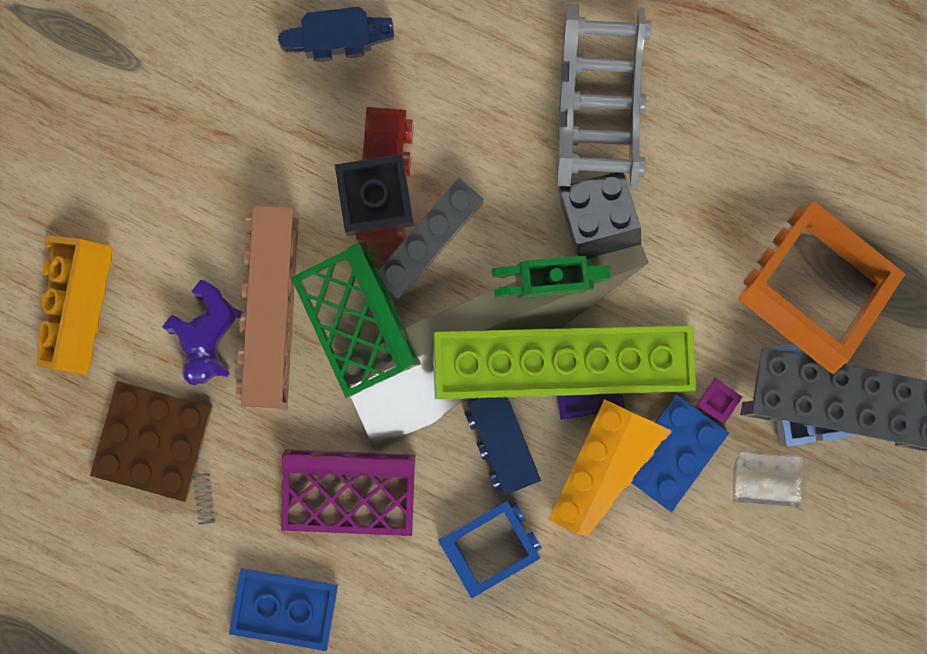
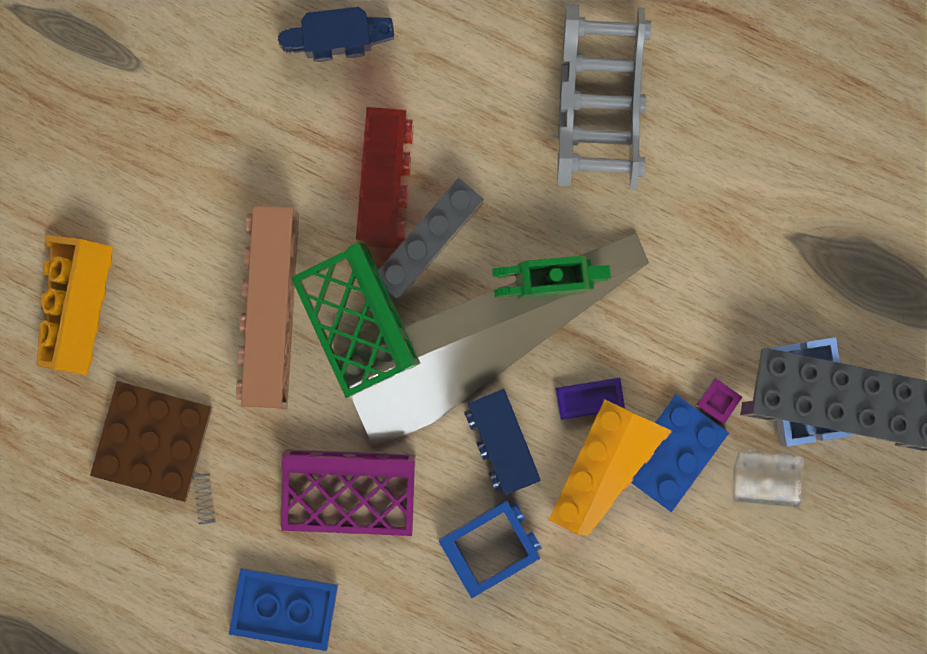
(203, 334): dark purple animal -> none
(374, 195): black brick -> none
(563, 362): lime plate -> none
(600, 215): brick -> none
(794, 323): orange window -> none

